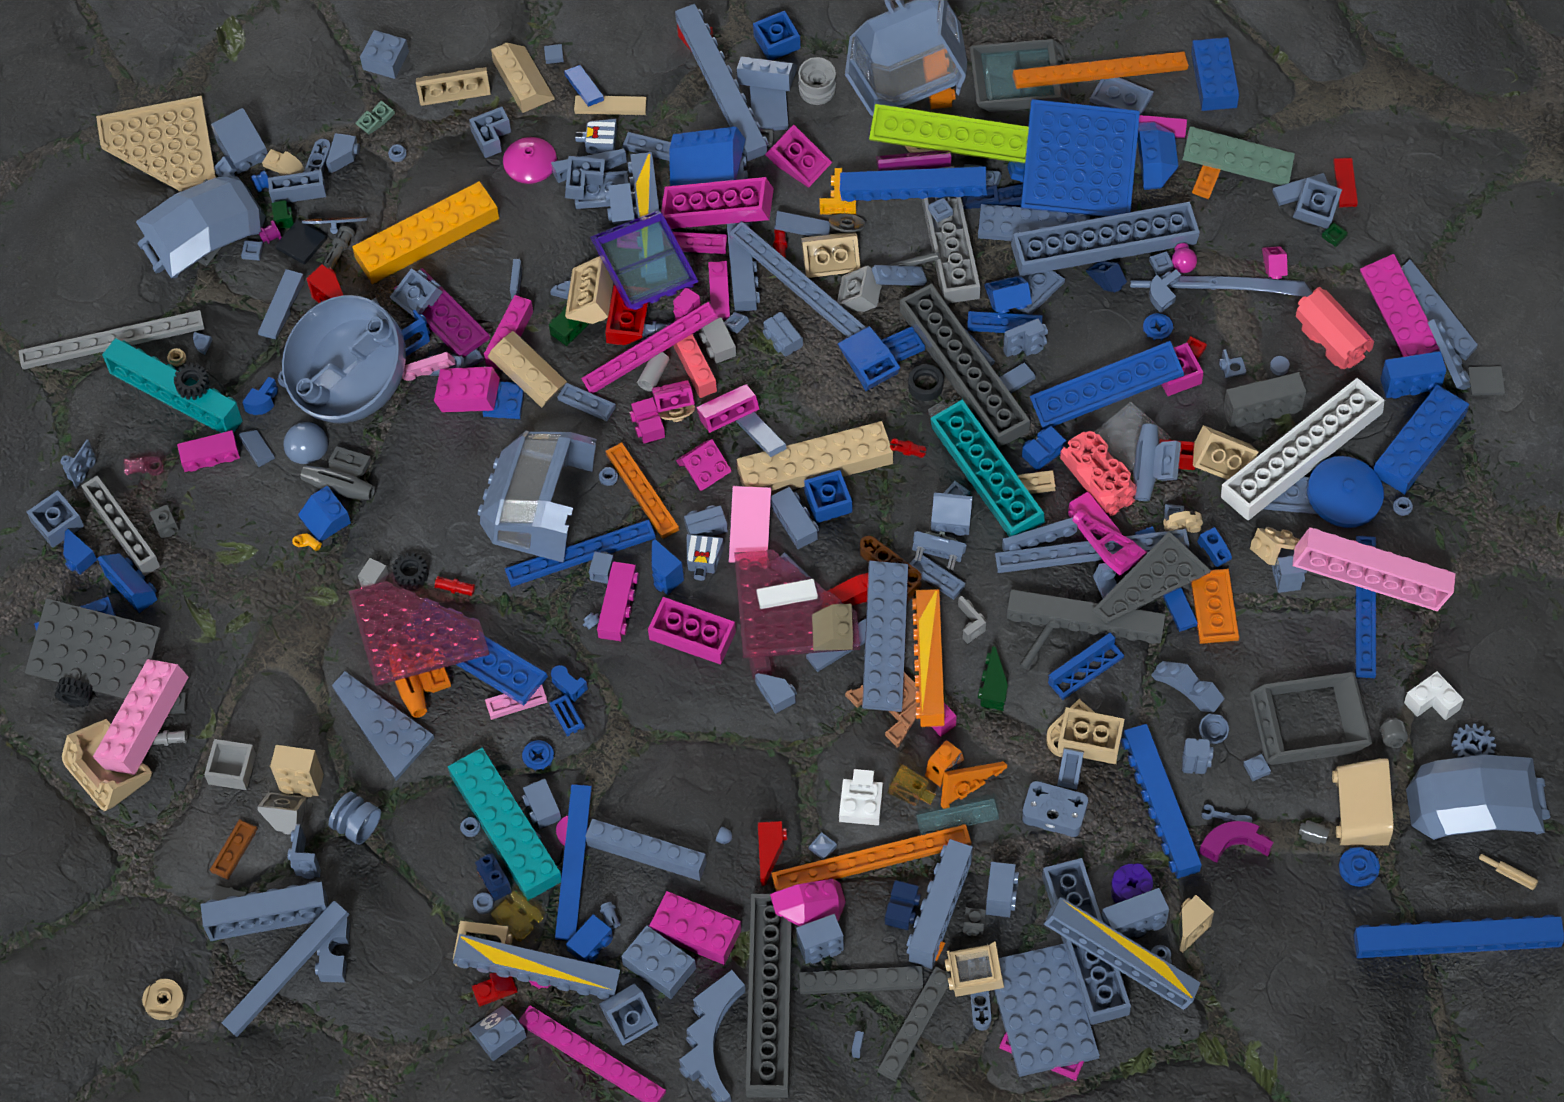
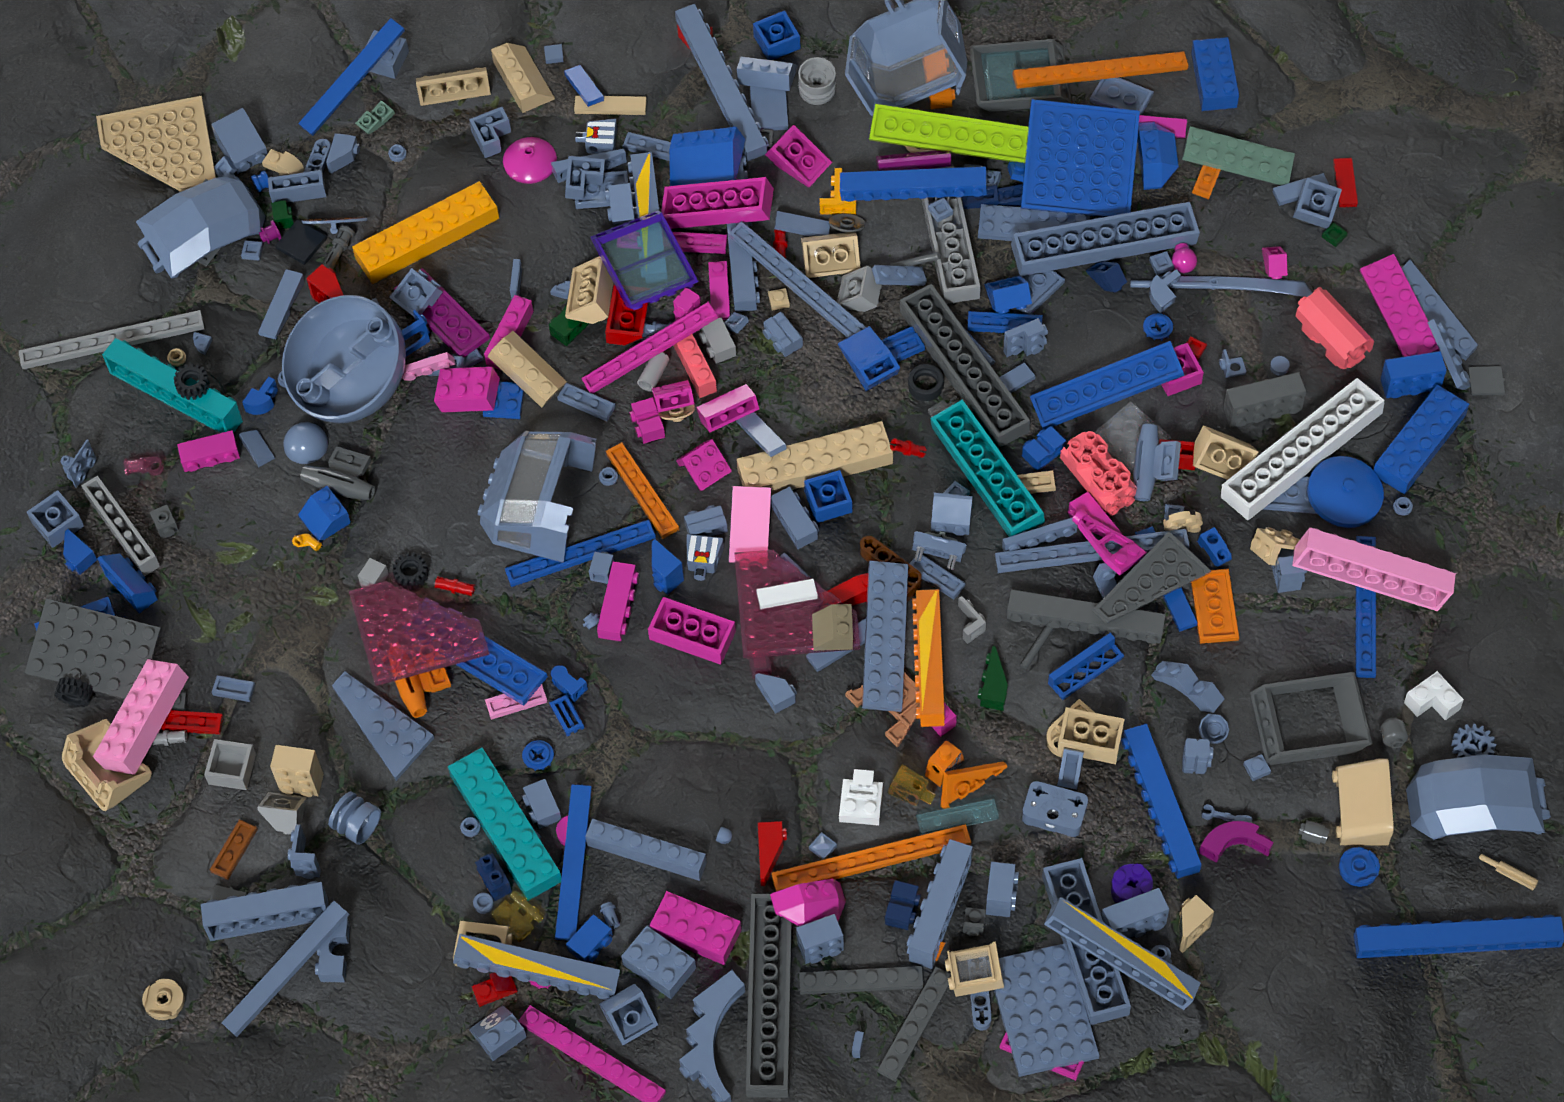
(193, 722): none -> red plate
(233, 688): none -> sand blue tile
(351, 77): none -> blue tile
(778, 299): none -> tan plate

